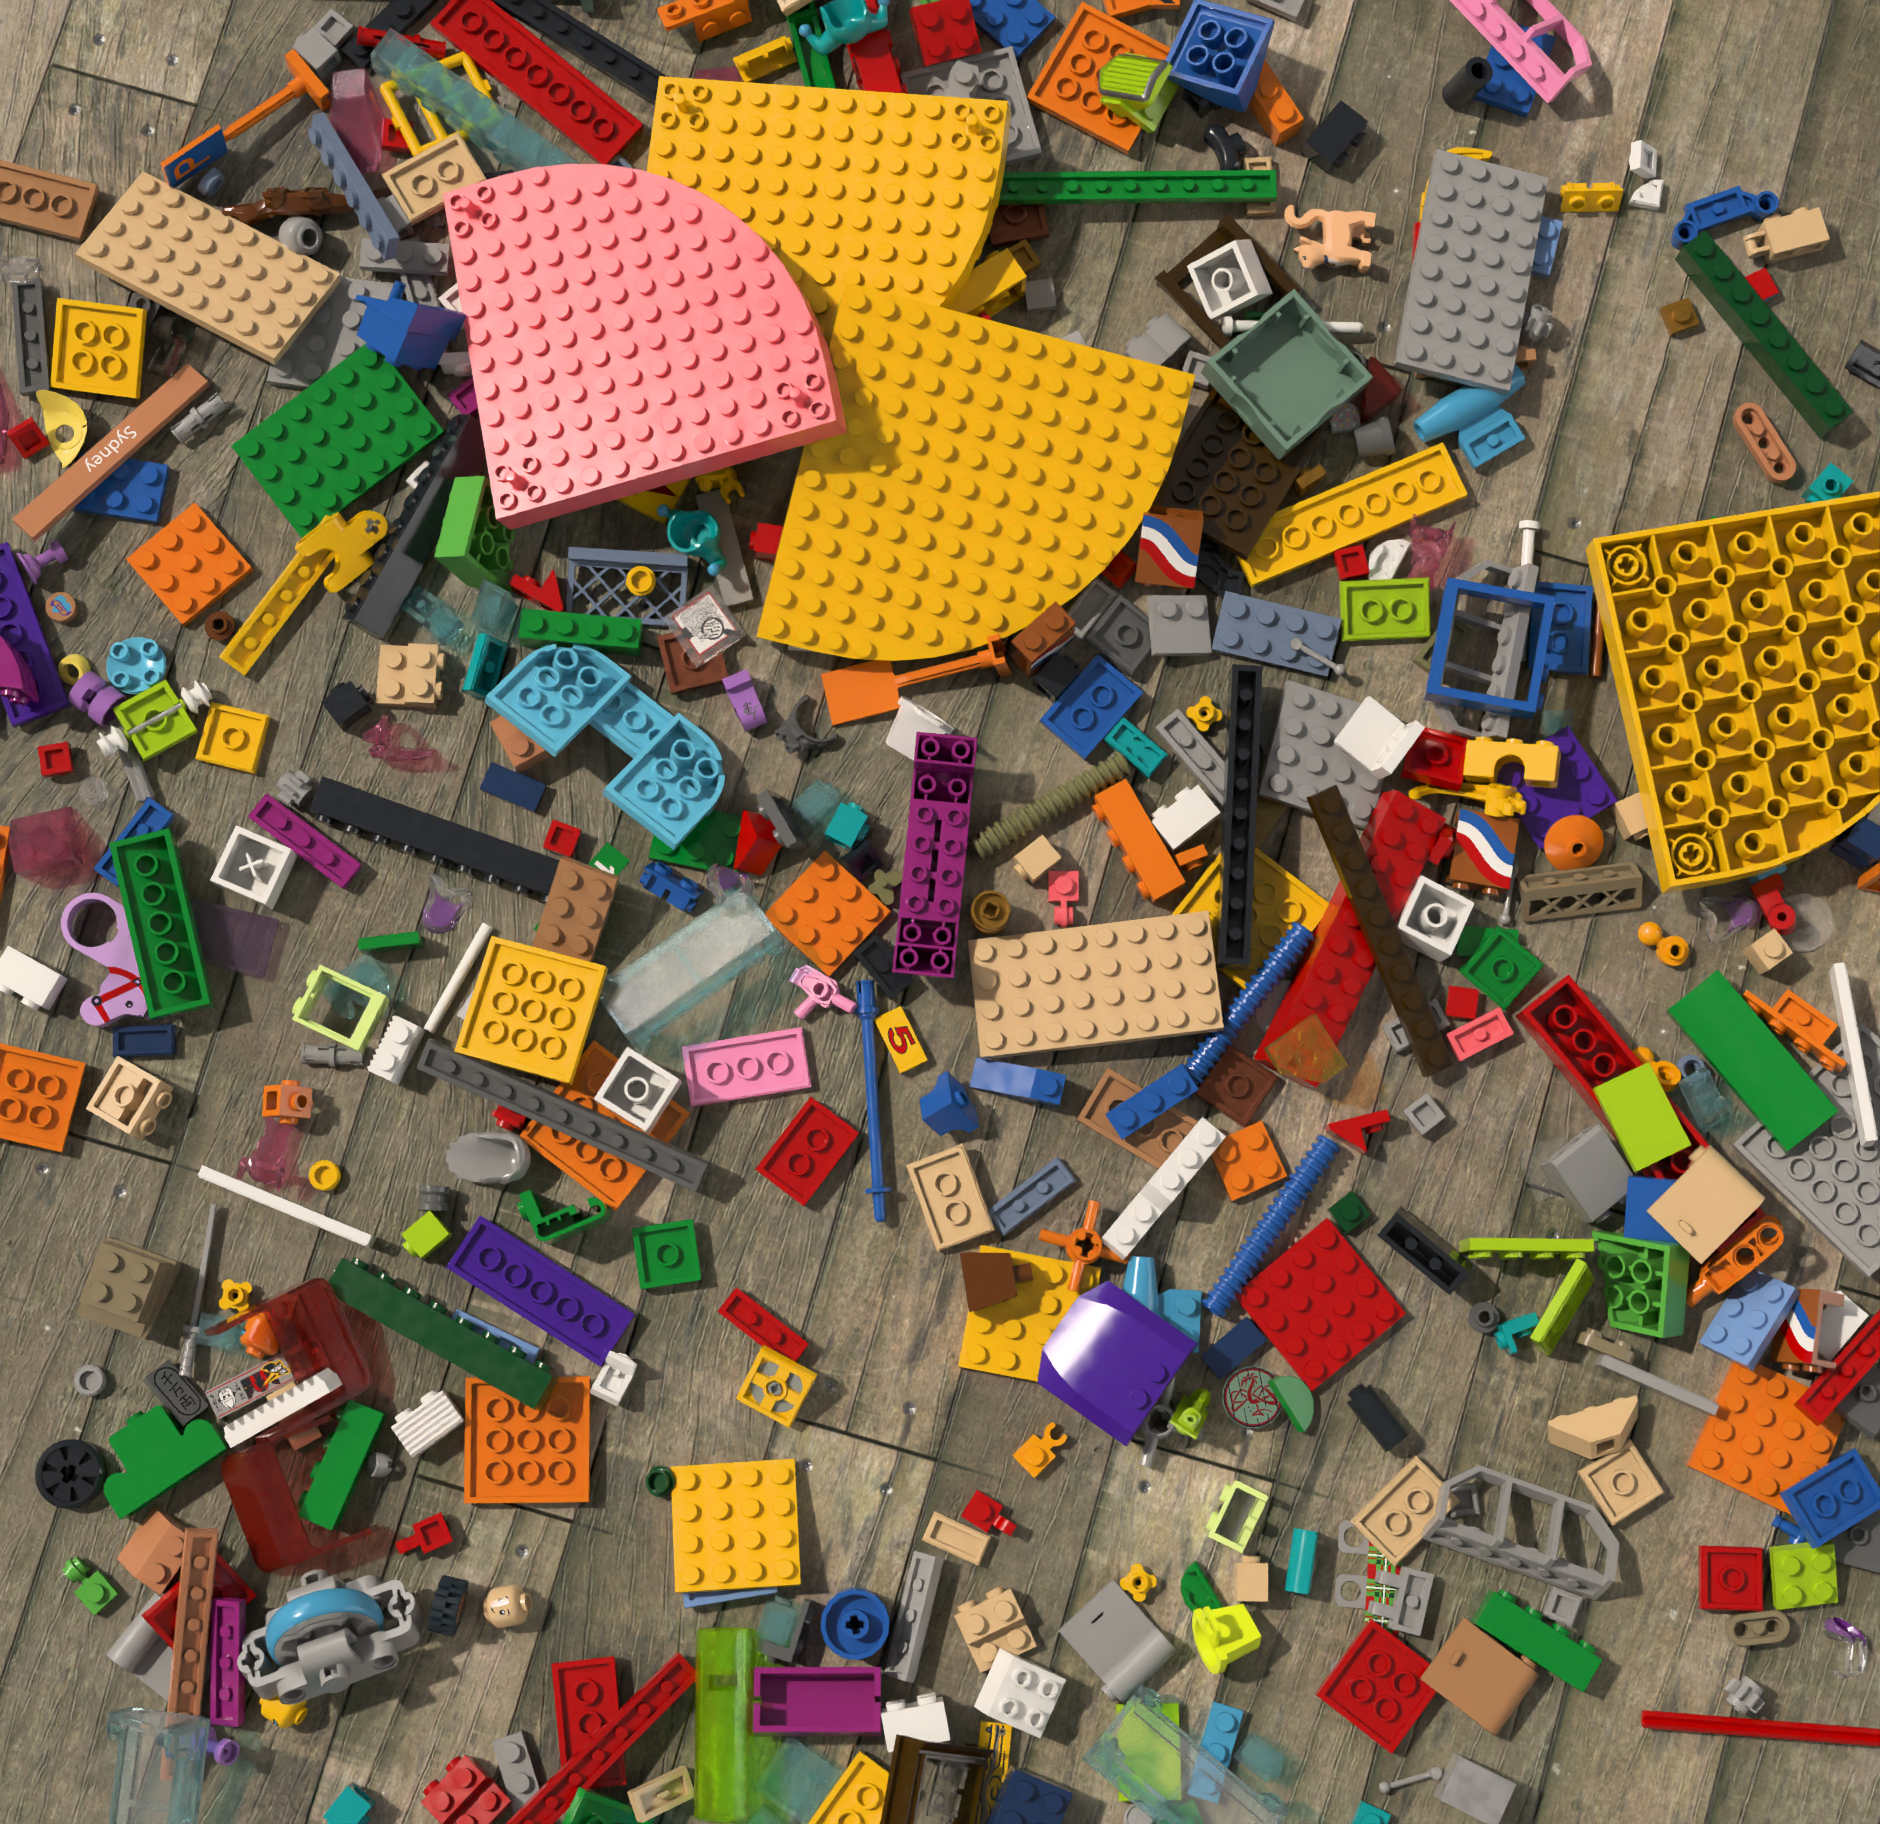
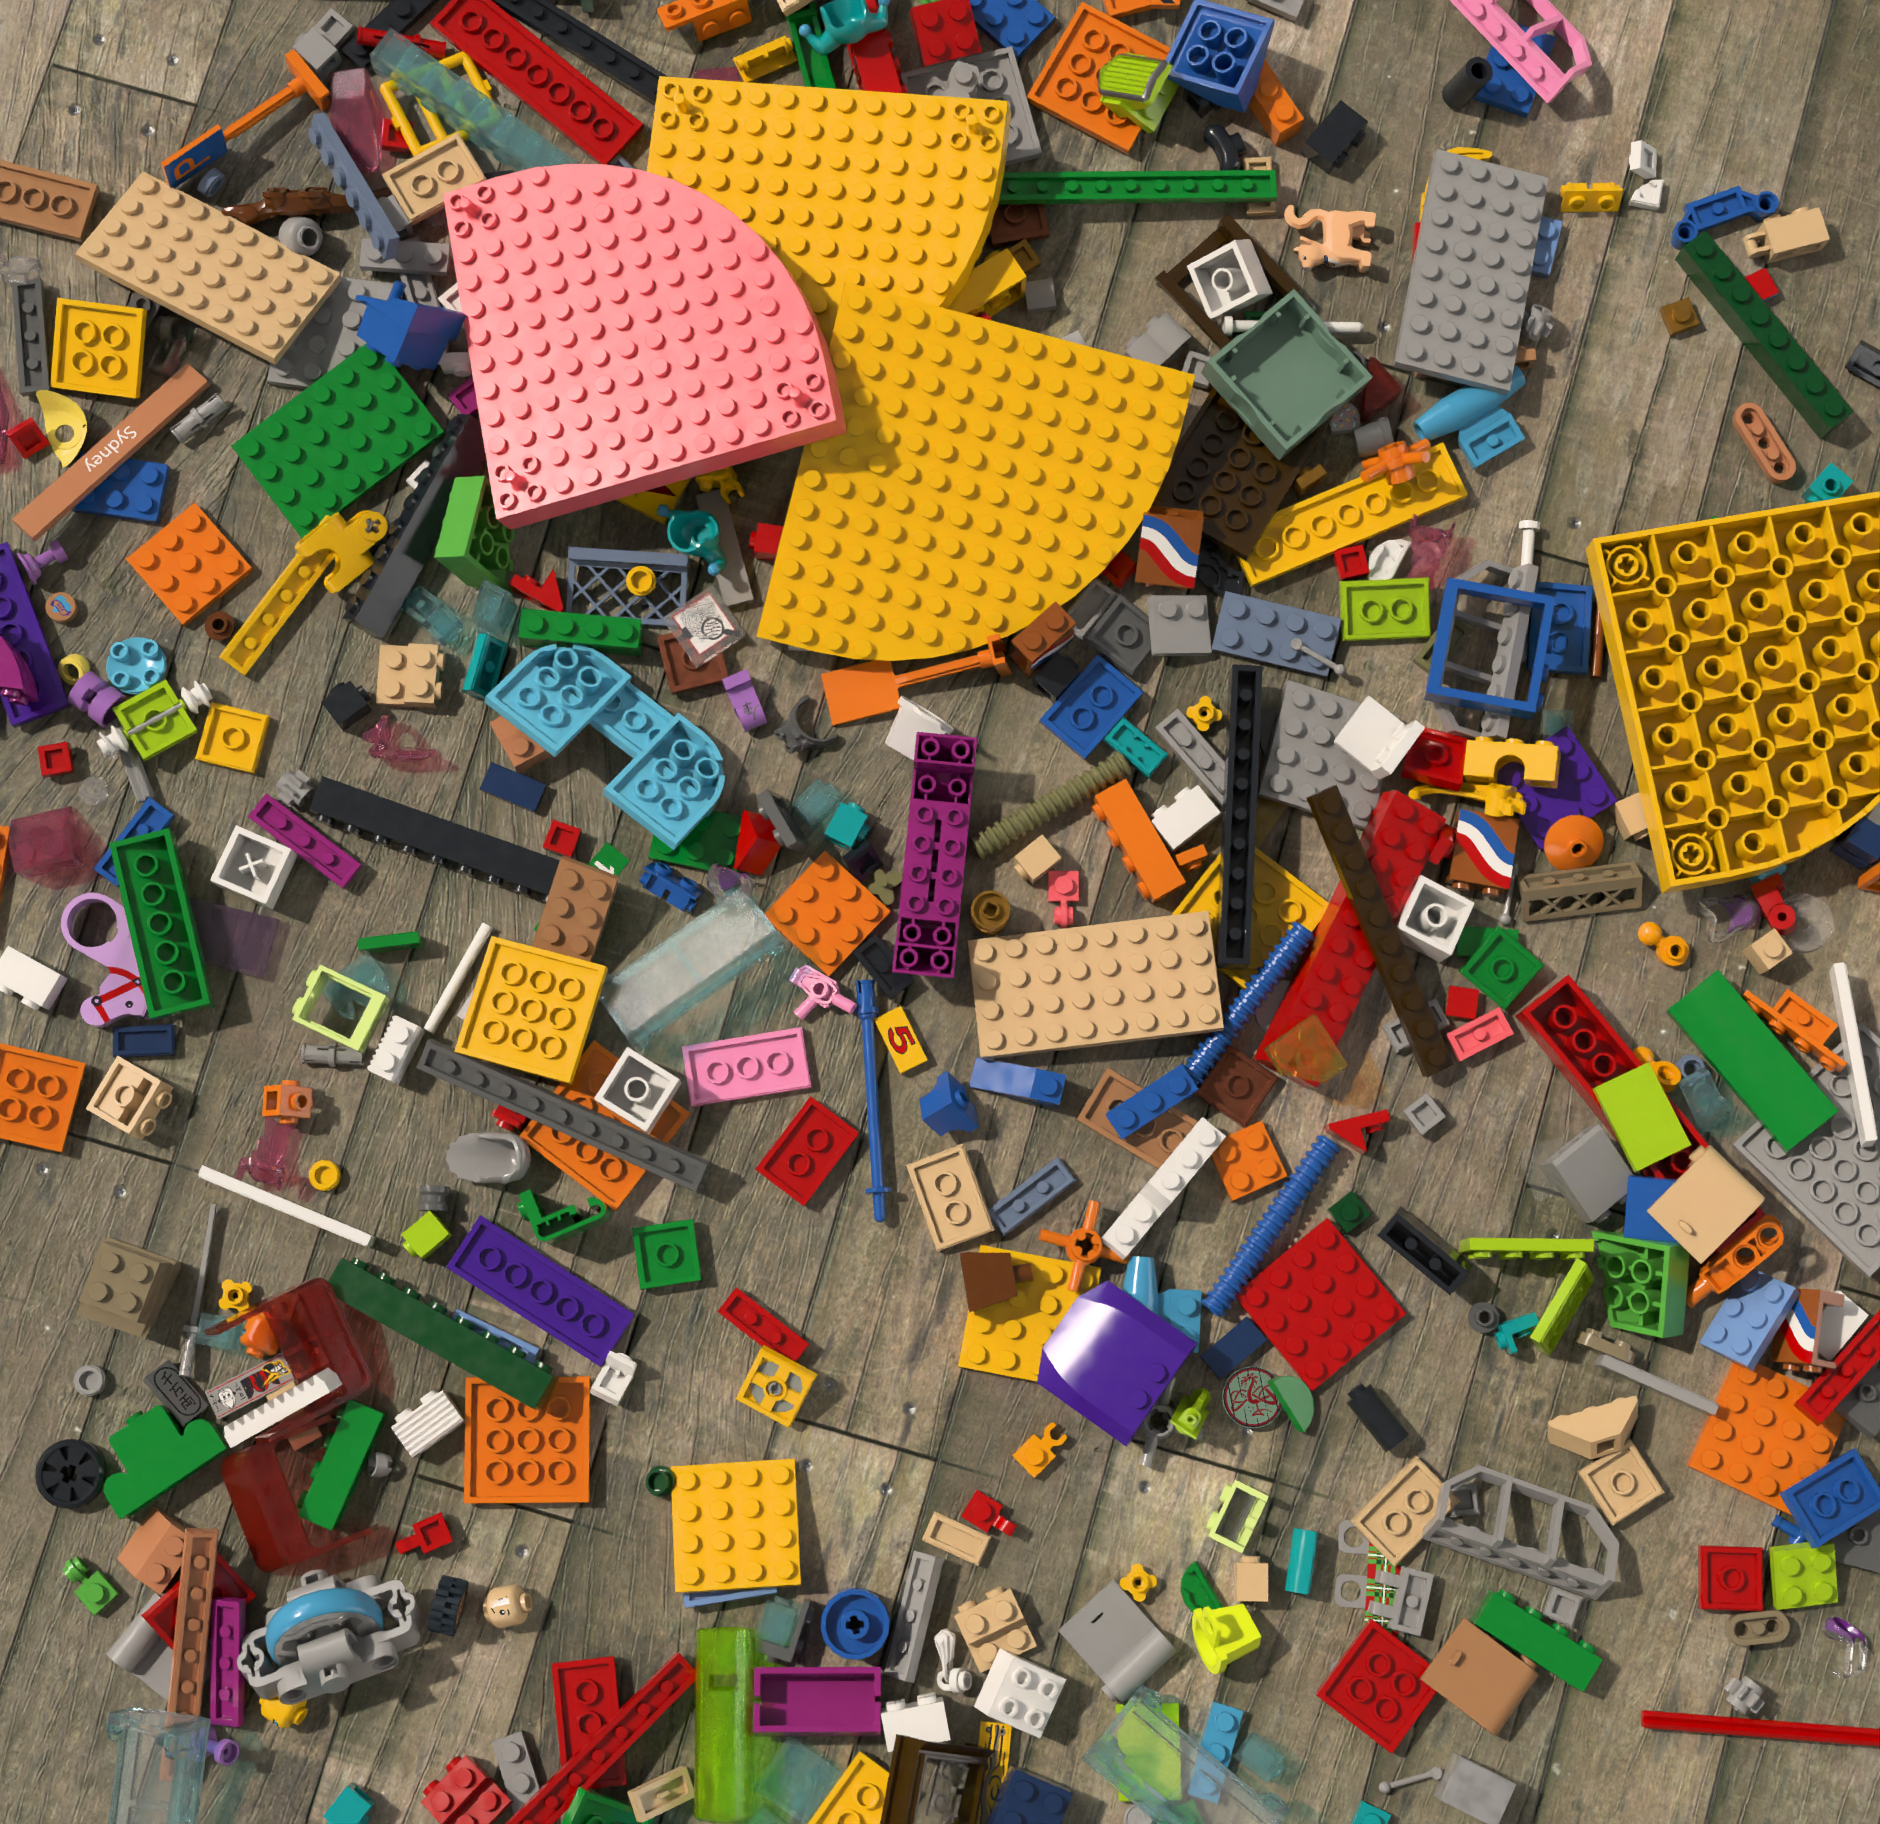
(438, 913): clear piece -> none
(958, 1678): none -> white piece
(1396, 461): none -> orange bar

